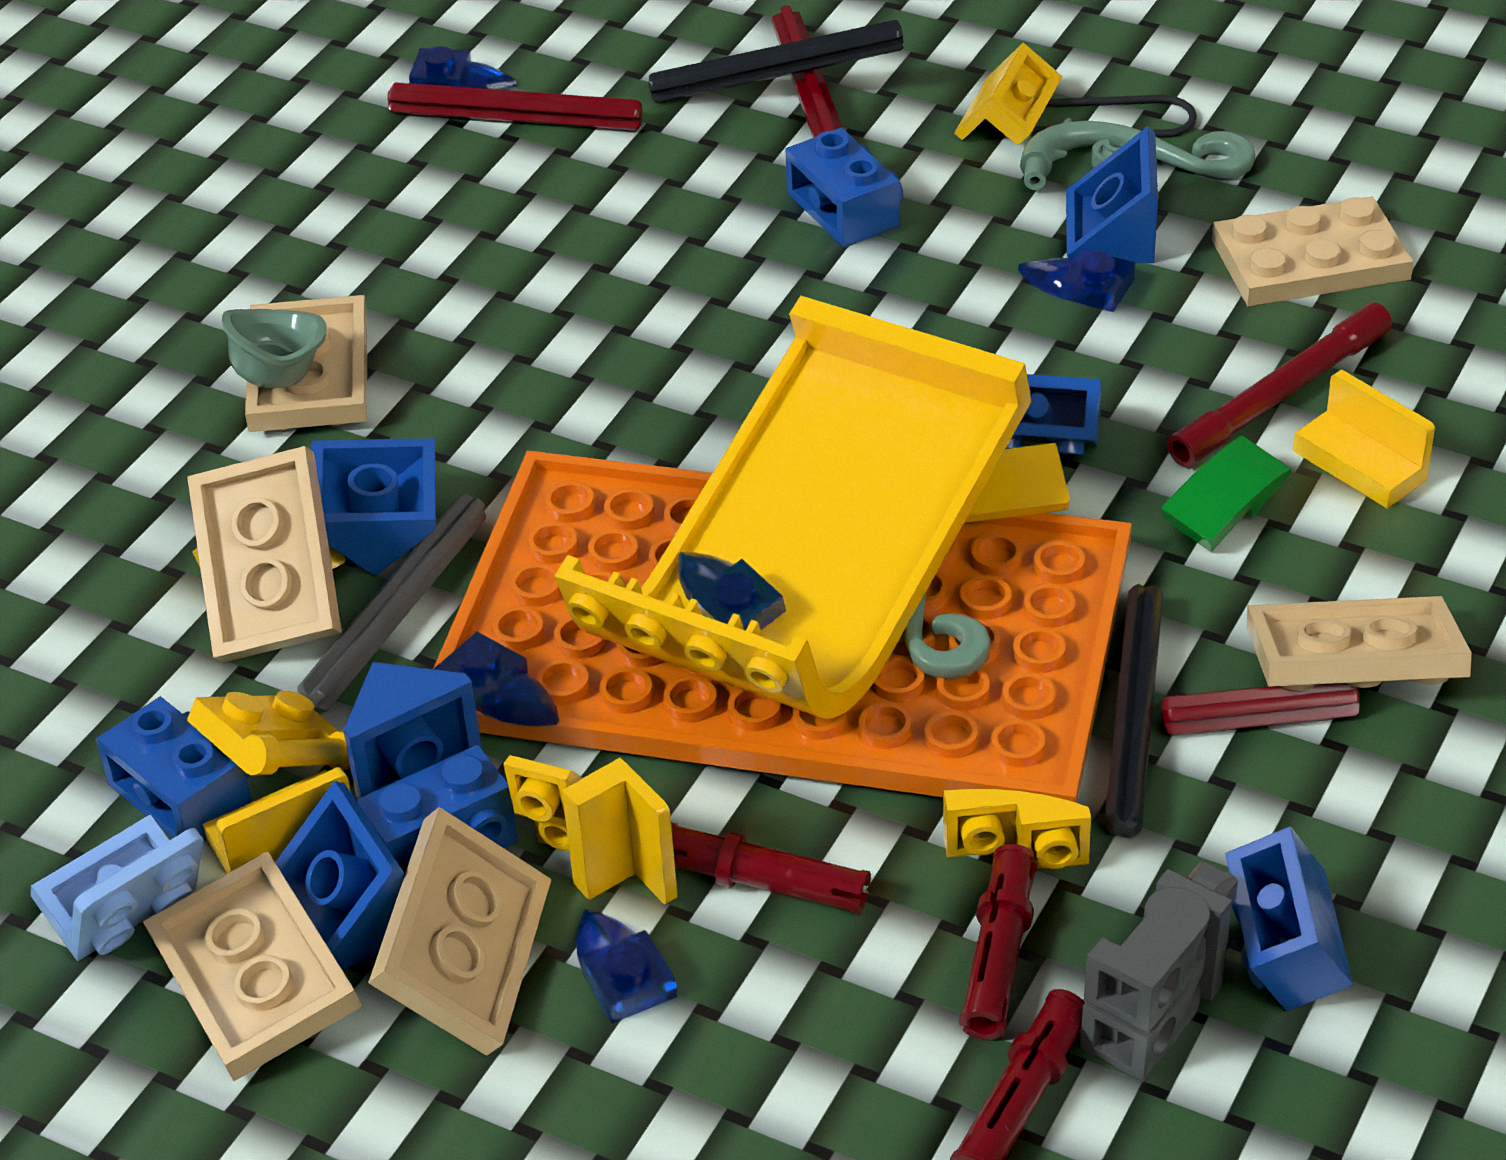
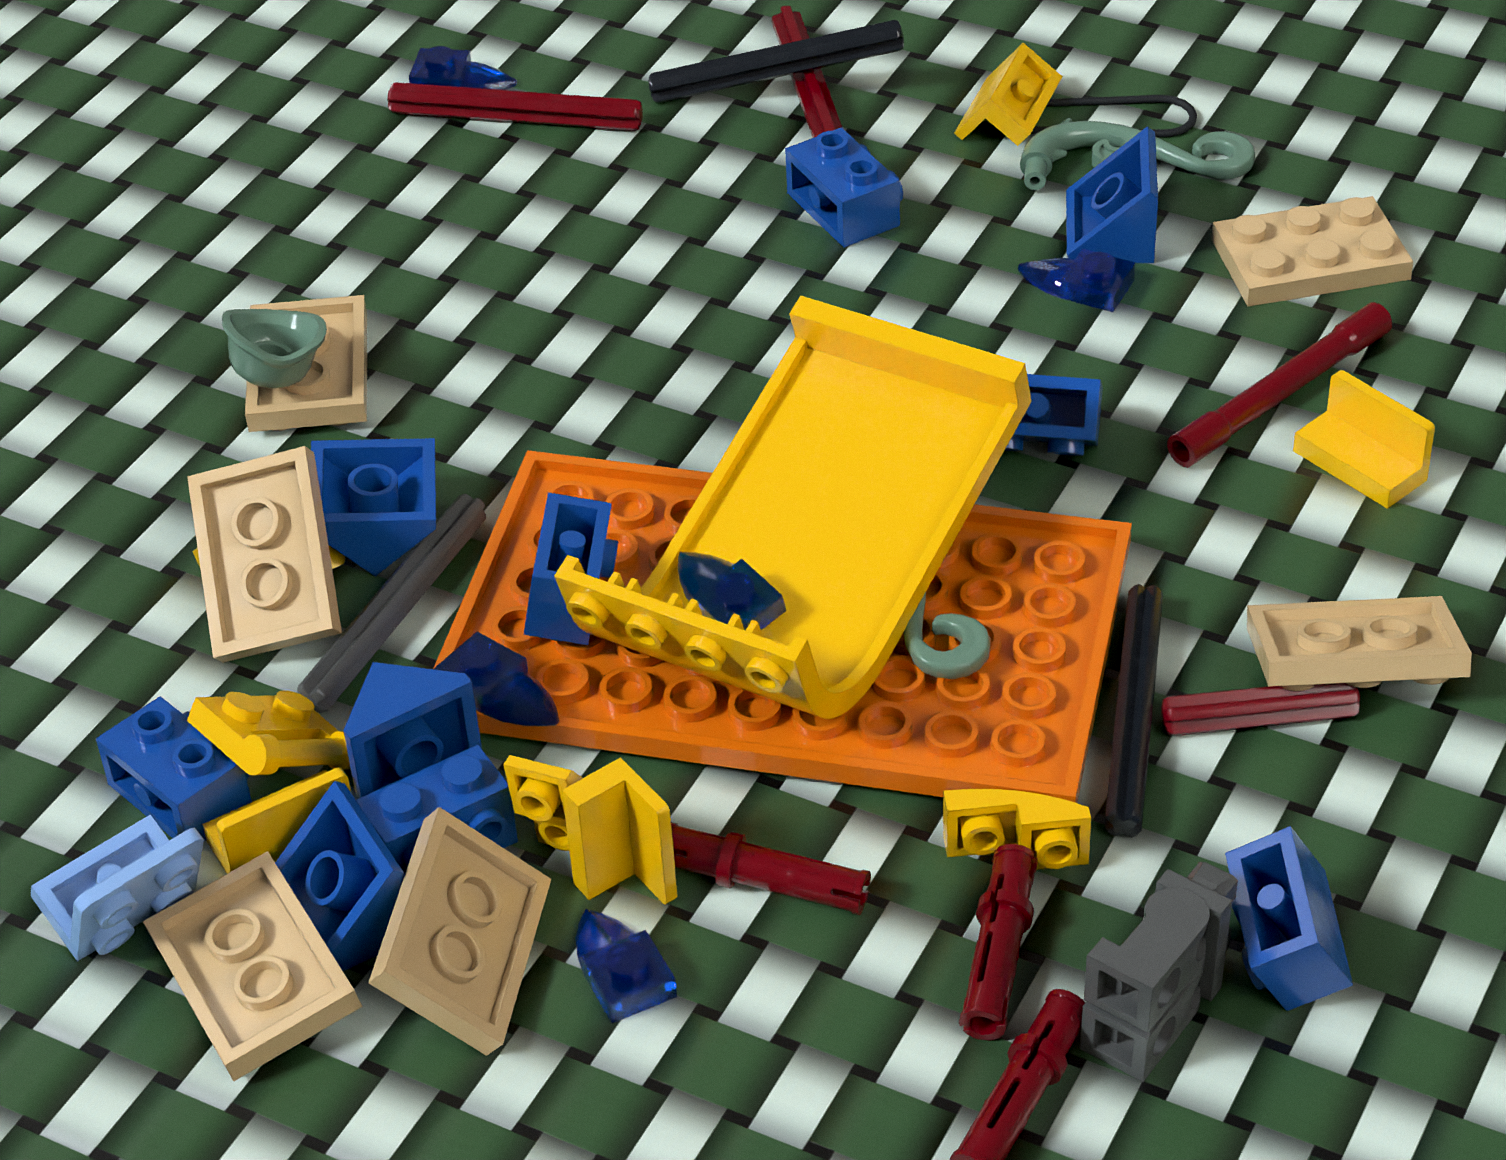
(574, 529): none -> blue brick
(1023, 484): yellow panel -> none
(1223, 491): green slope -> none

